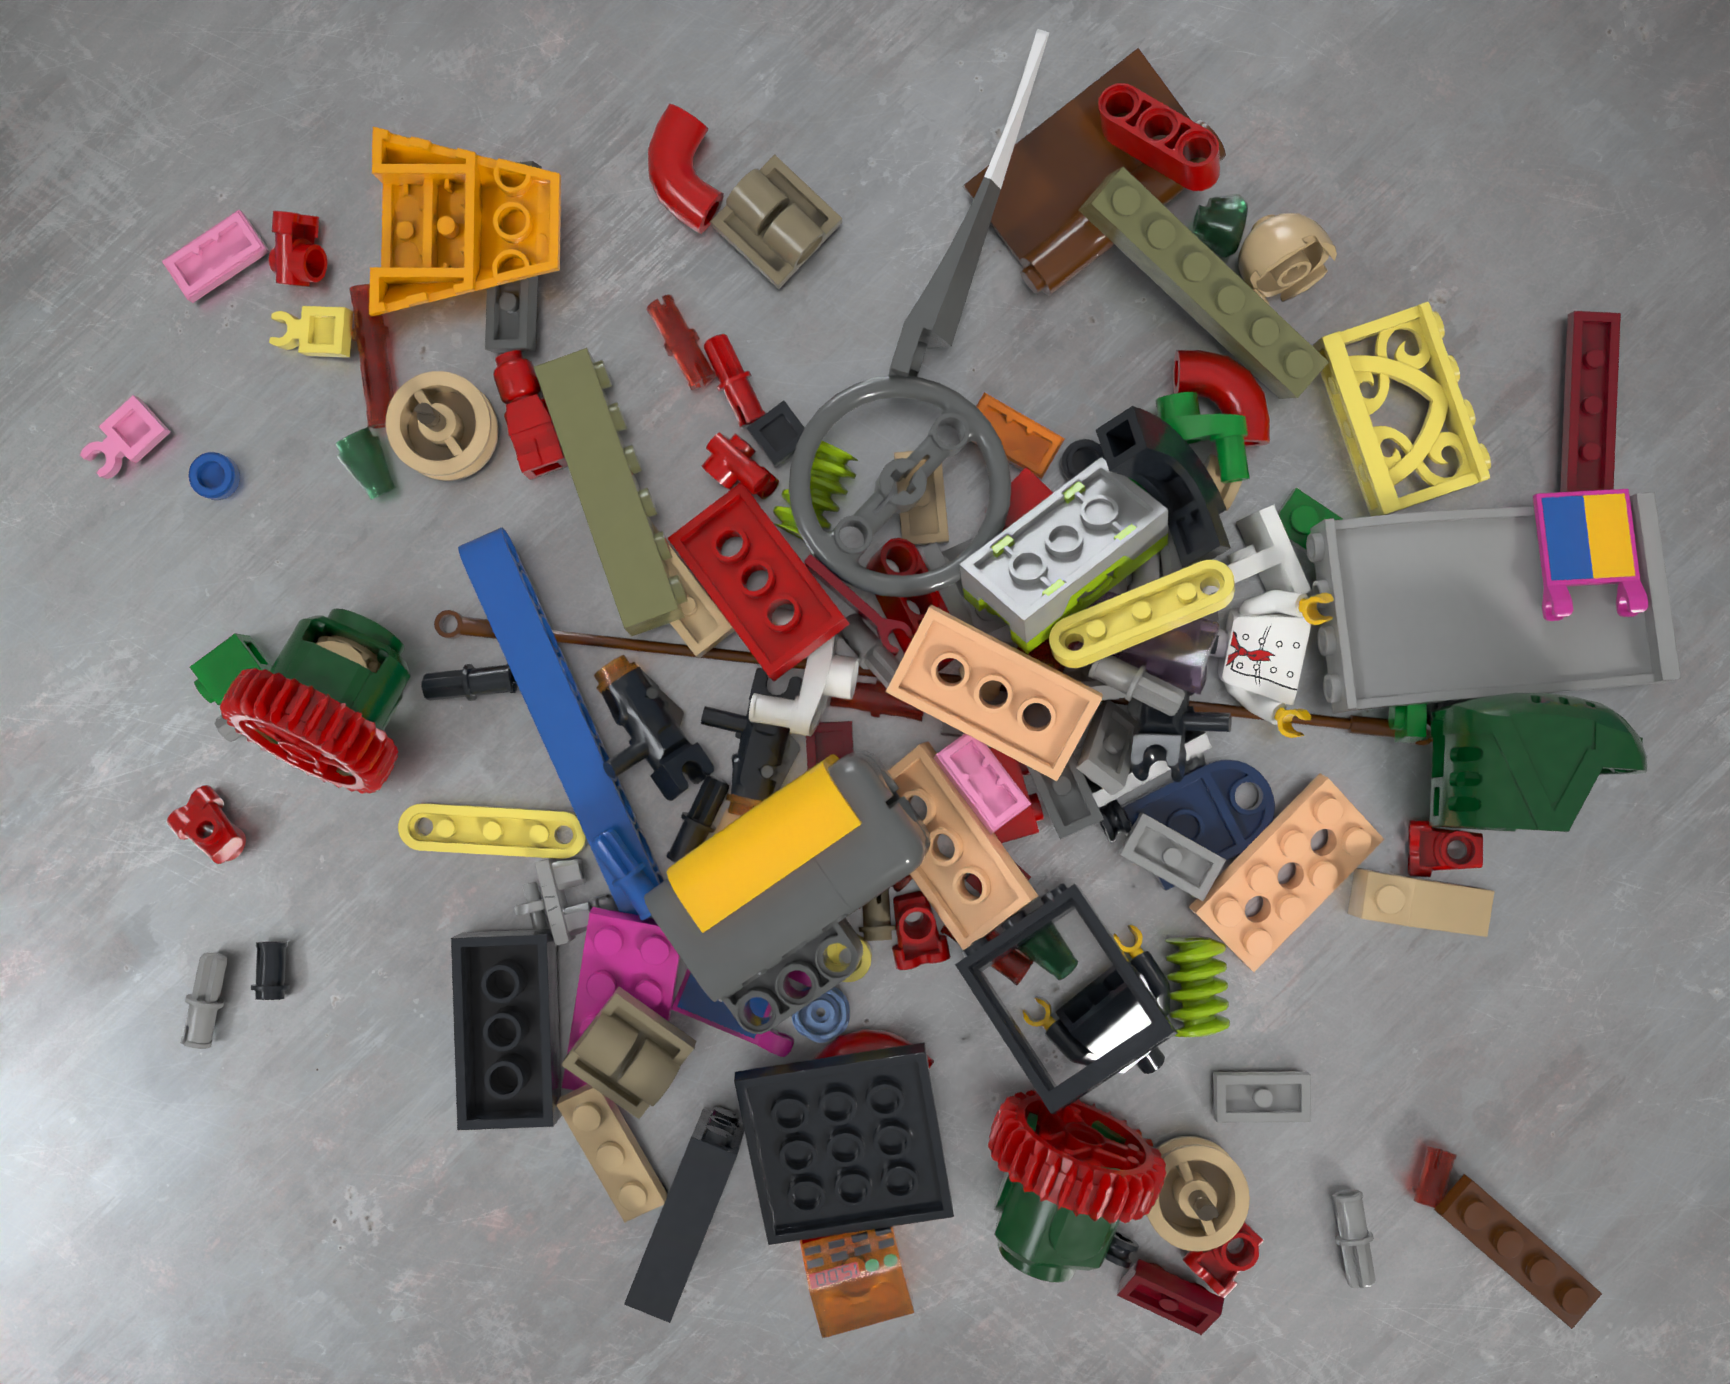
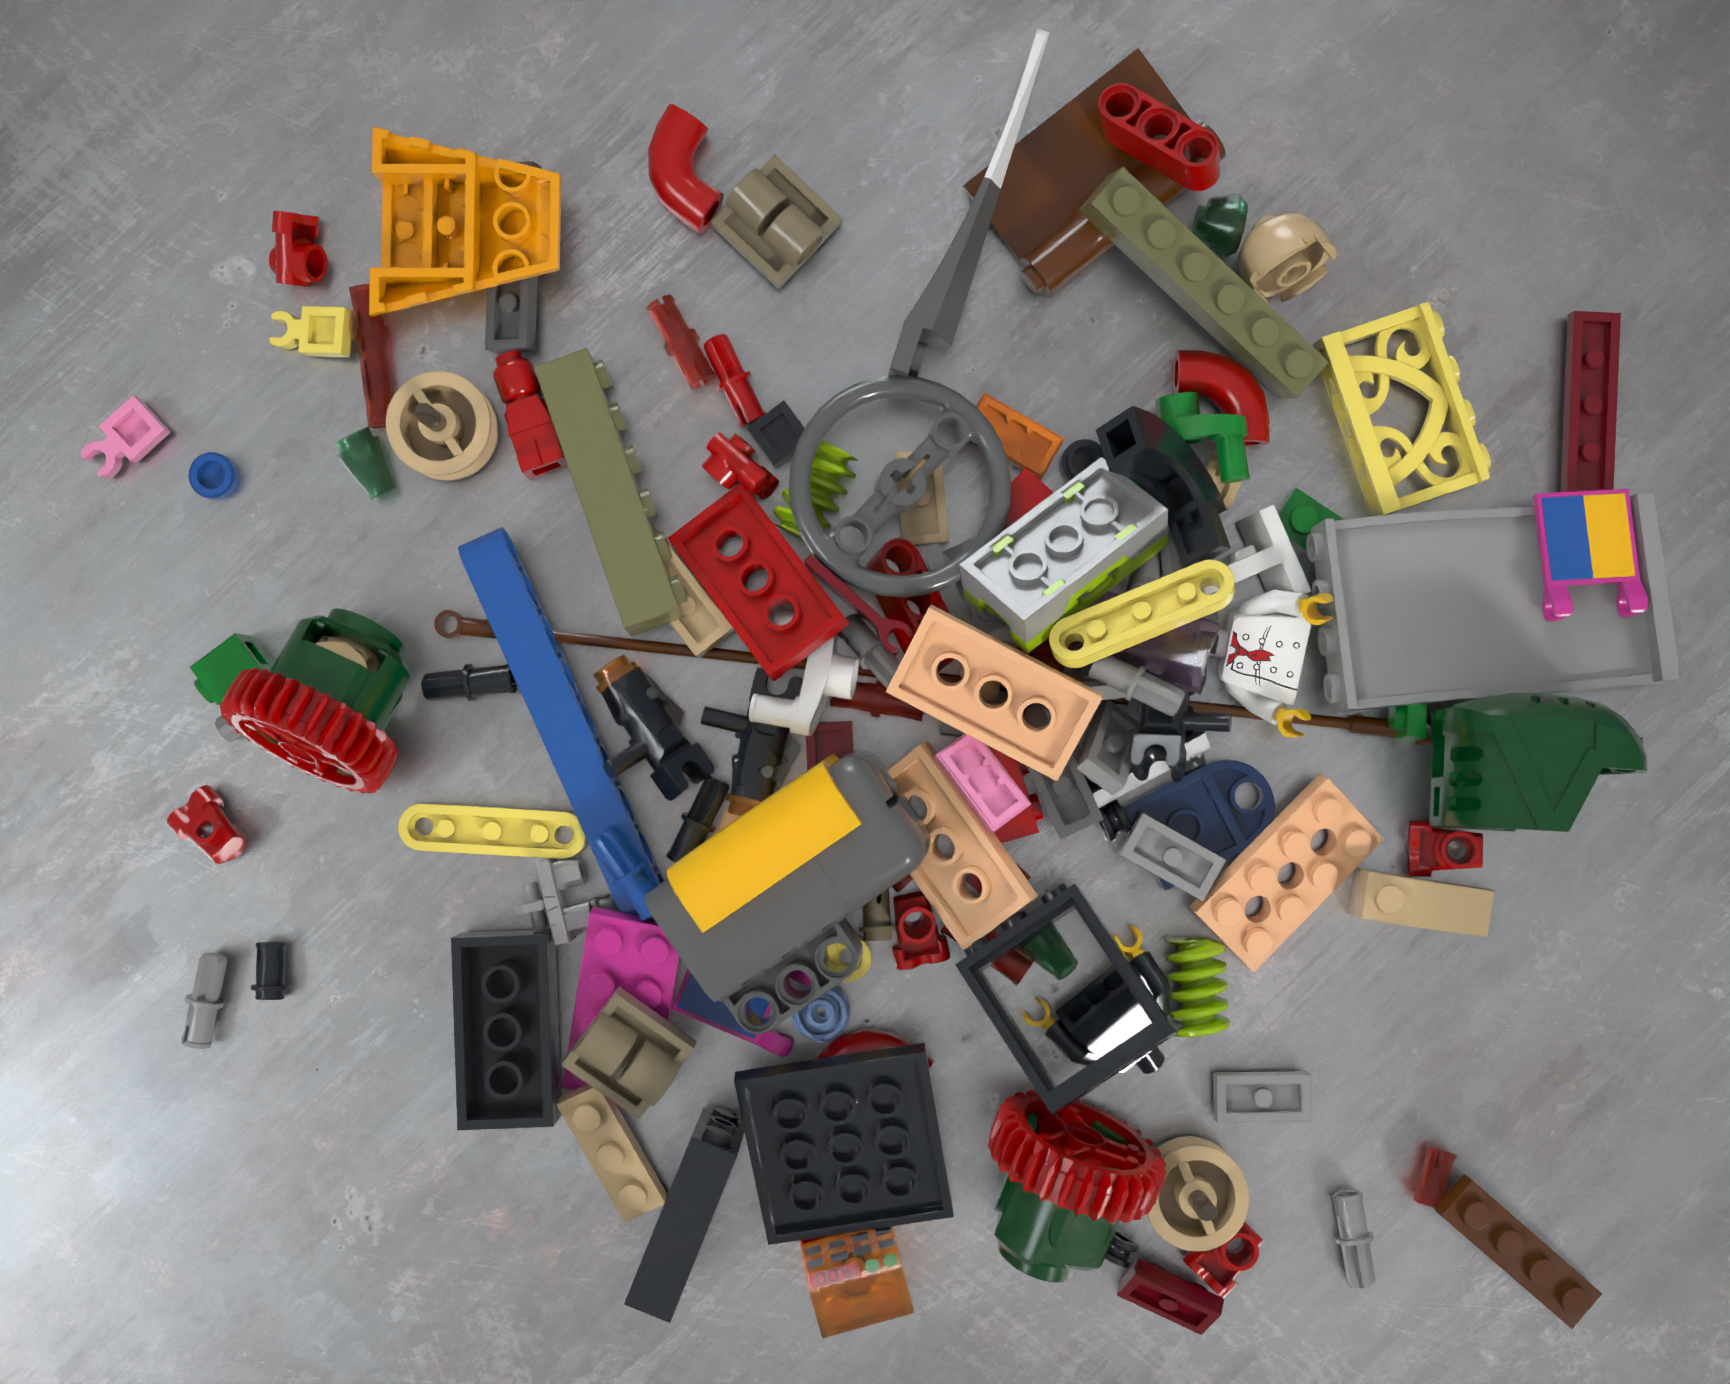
(215, 256): bright pink plate -> none

